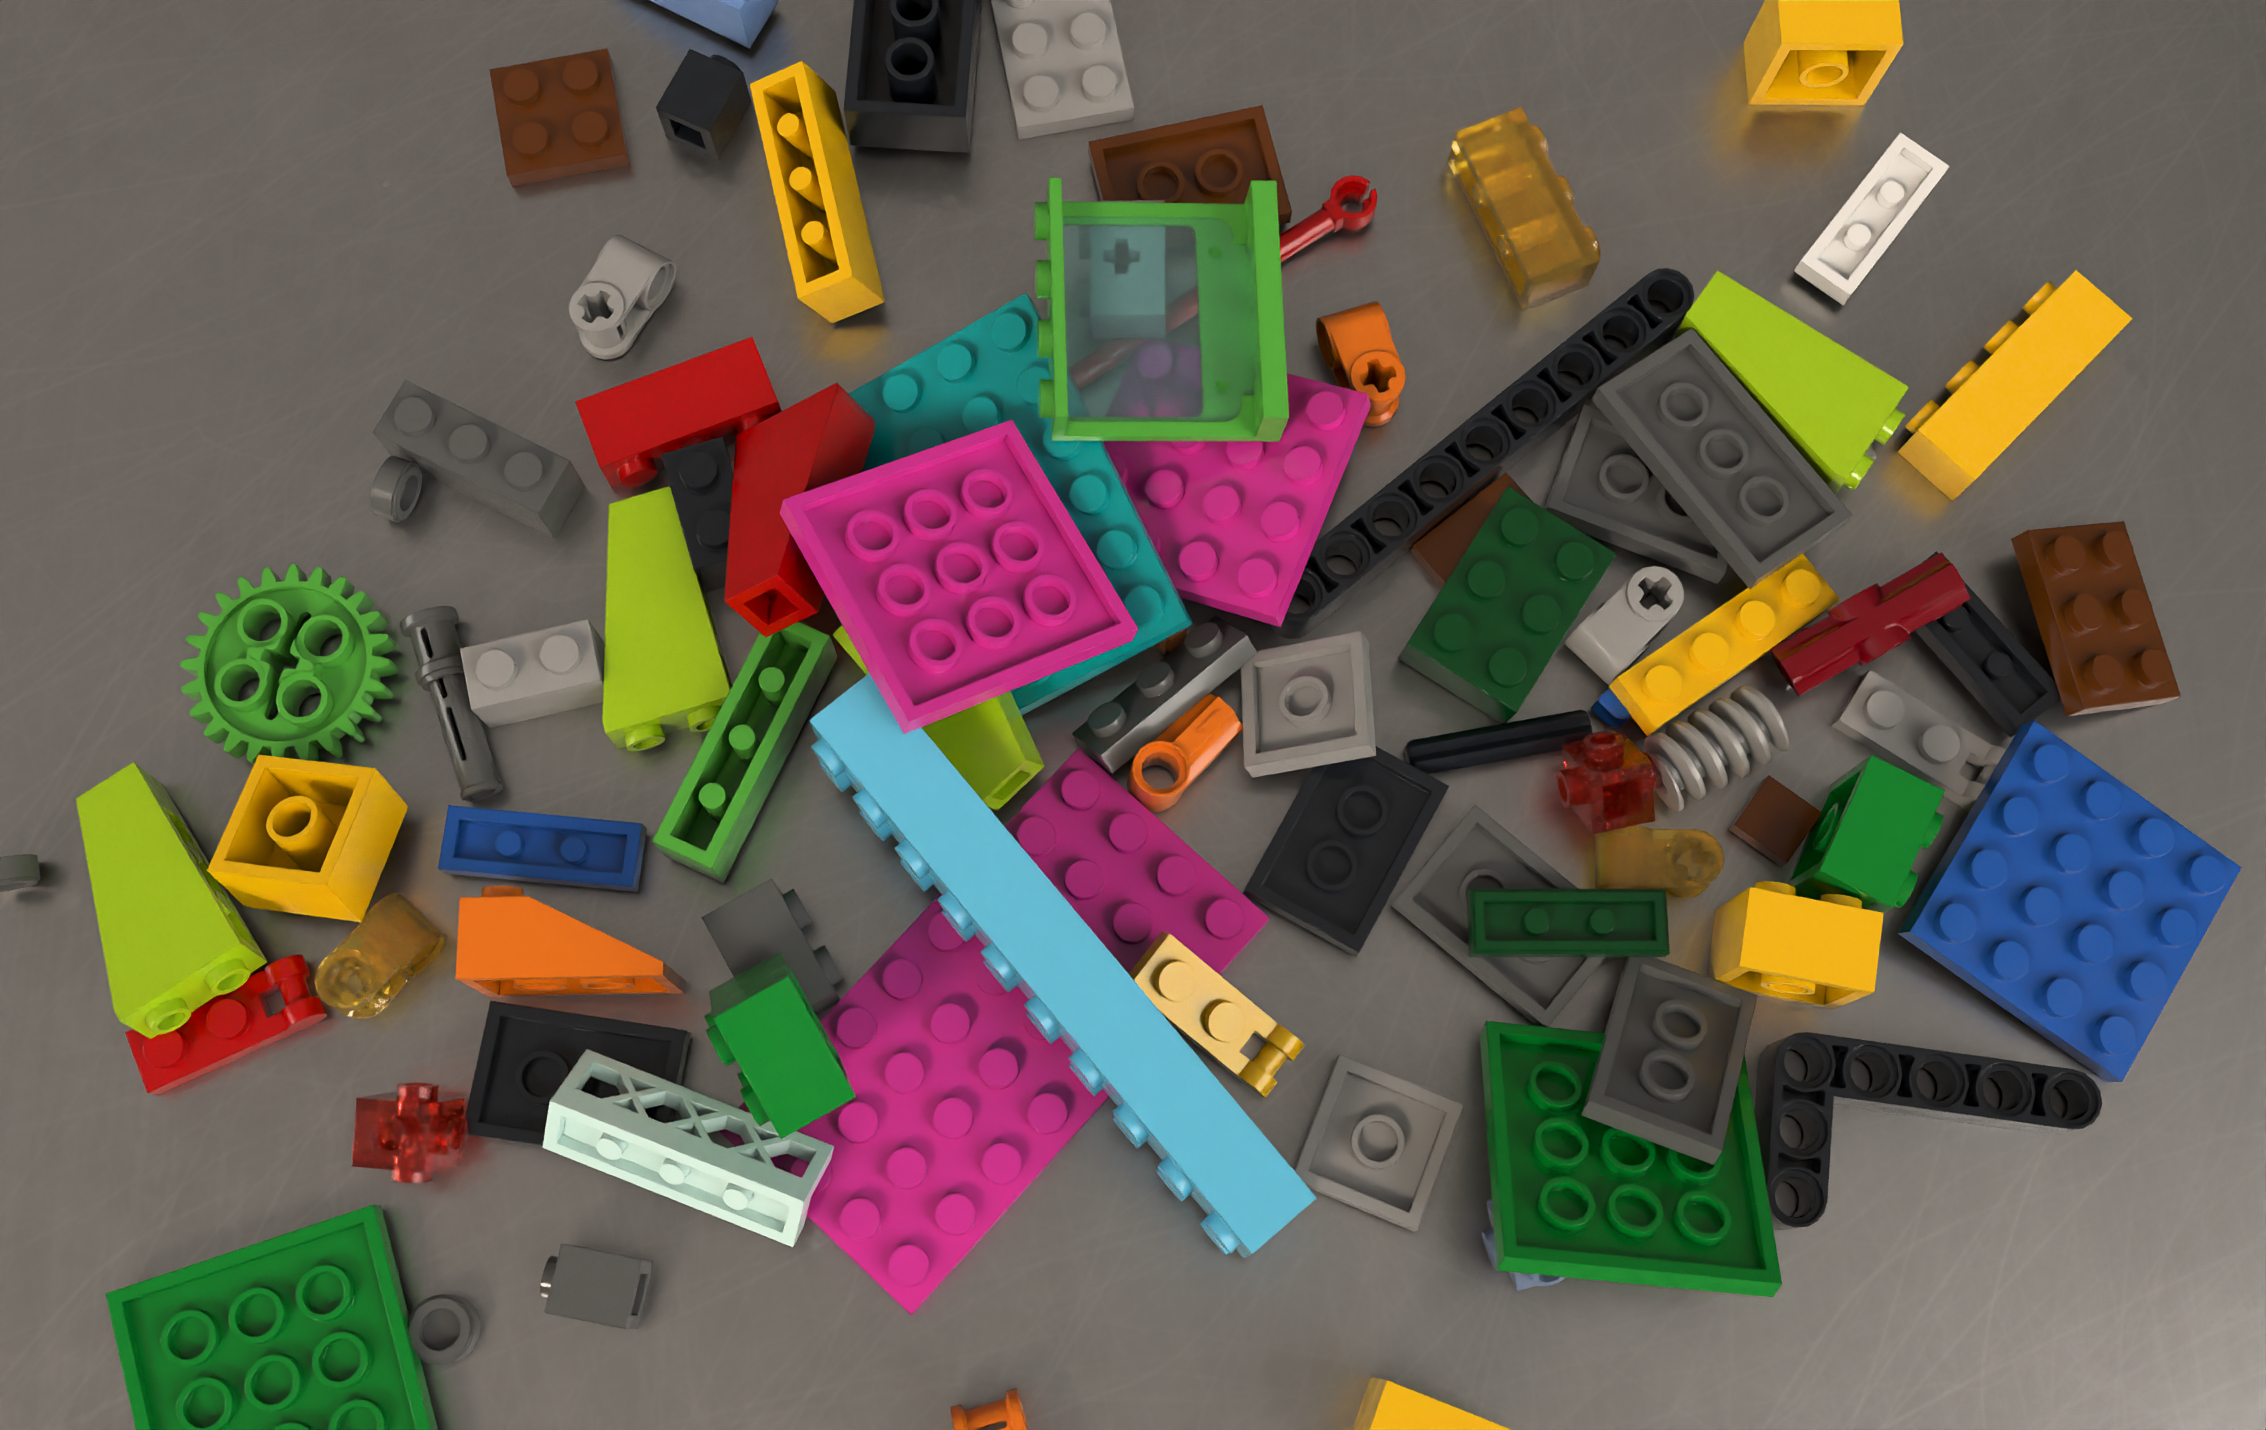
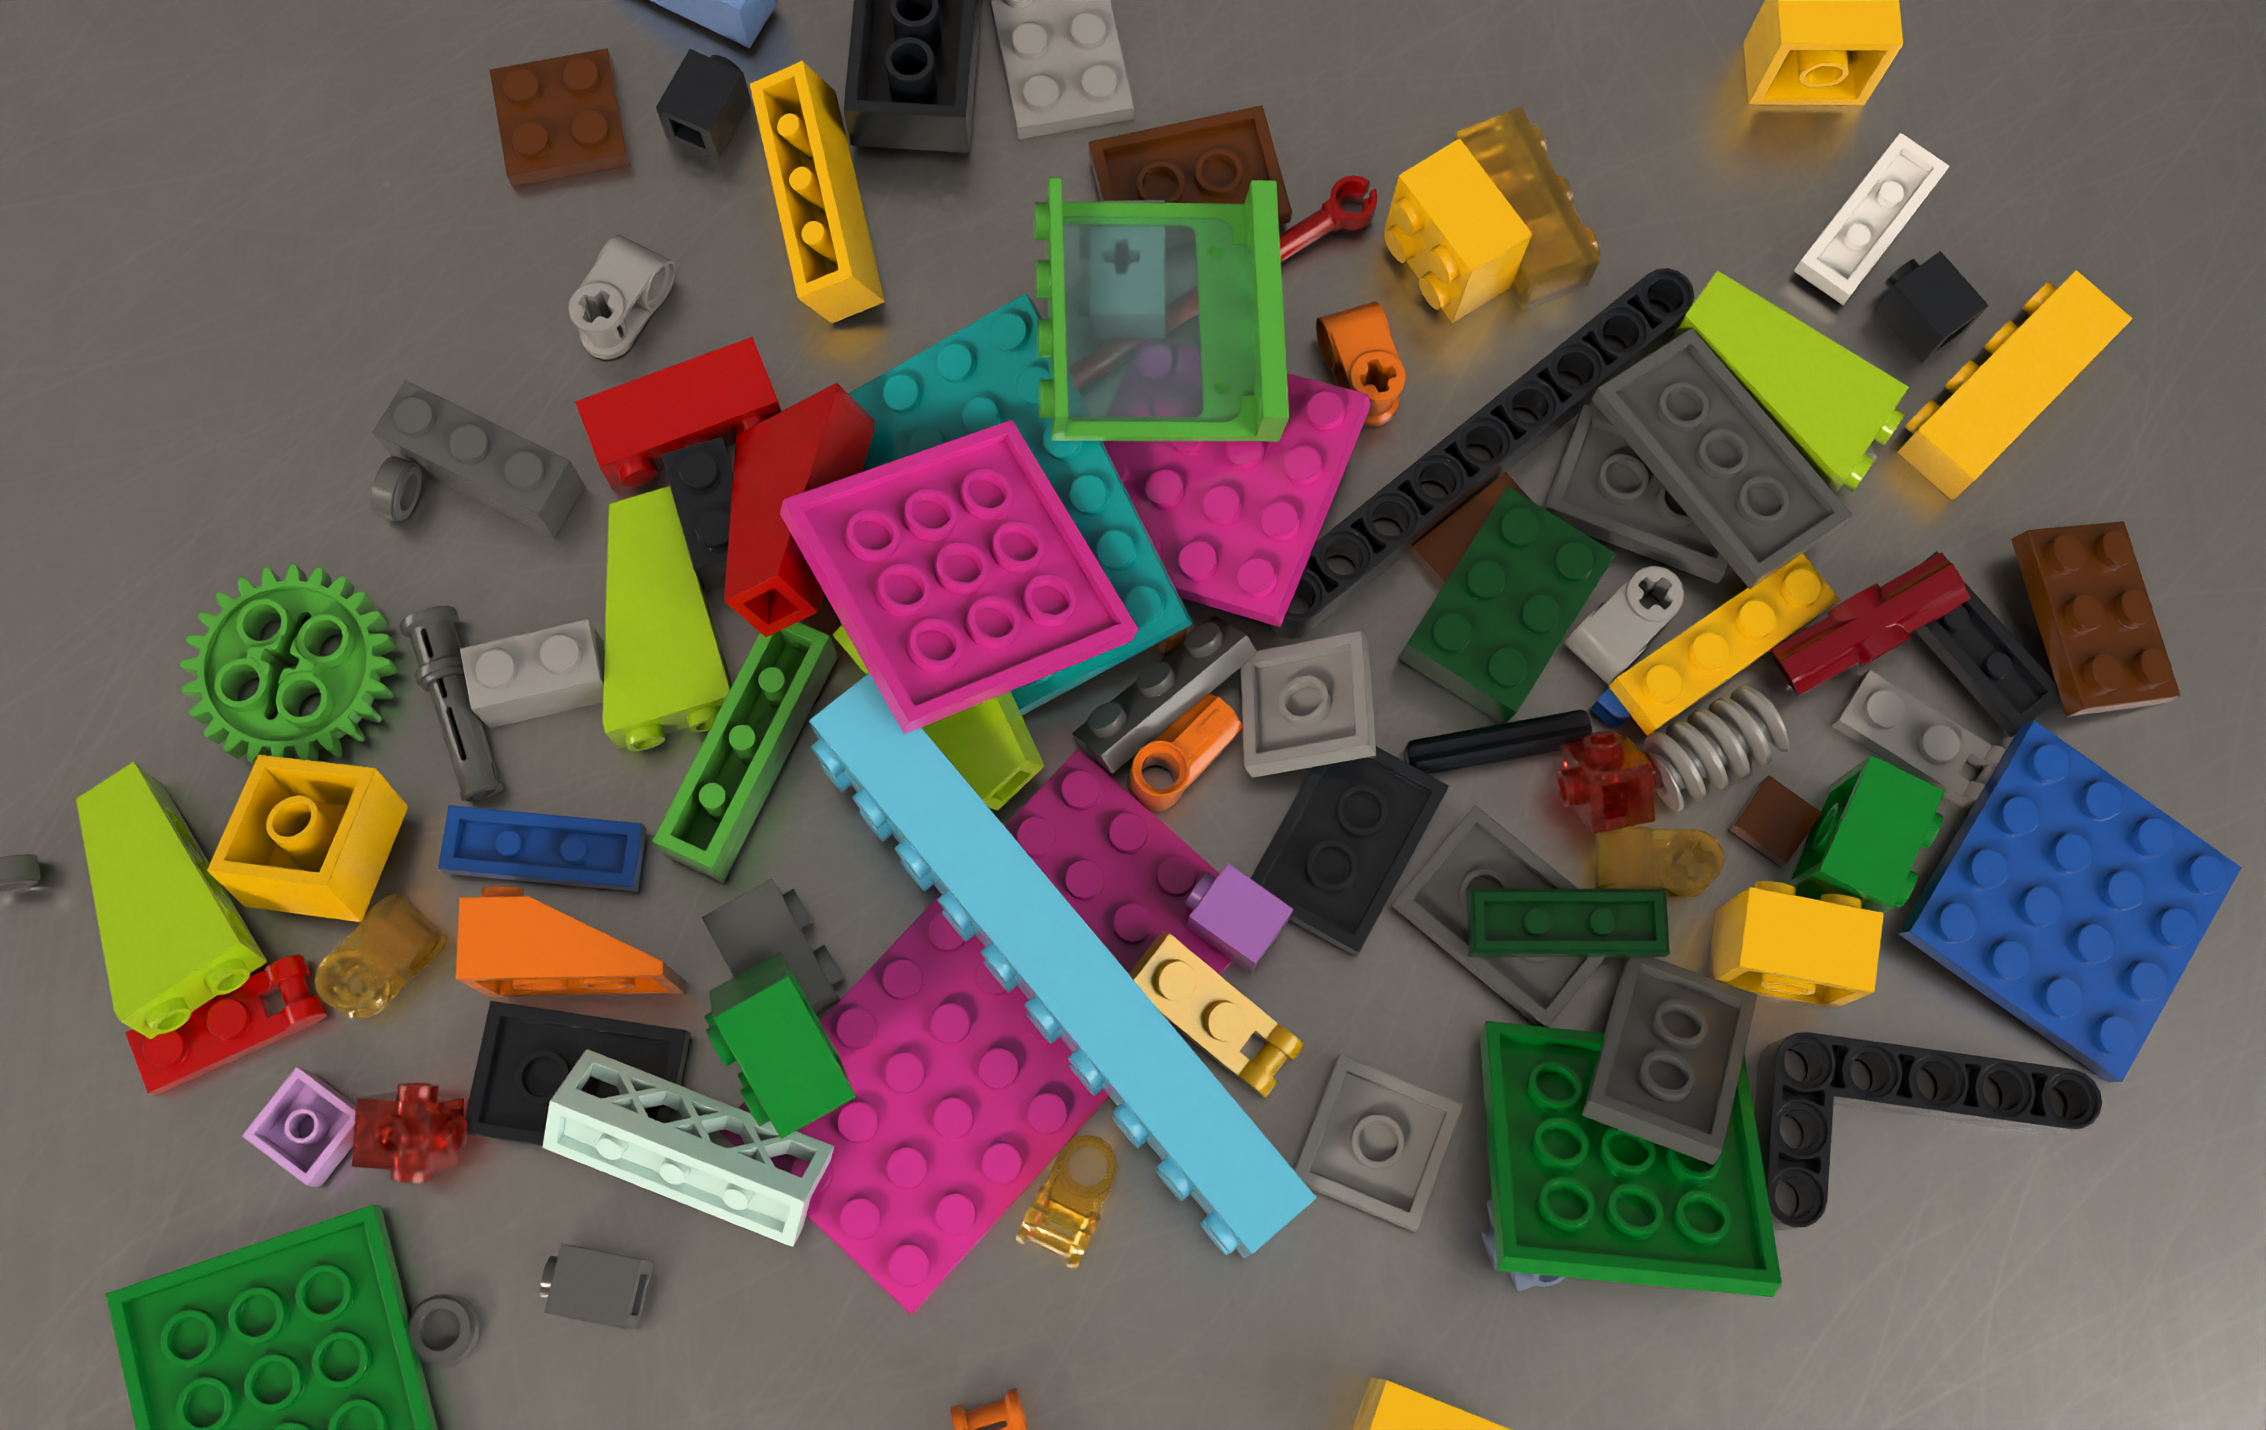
(305, 1127): none -> lavender piece
(1069, 1204): none -> clear yellow piece
(1236, 915): none -> medium lavender brick
(1455, 231): none -> yellow brick
(1929, 305): none -> black brick

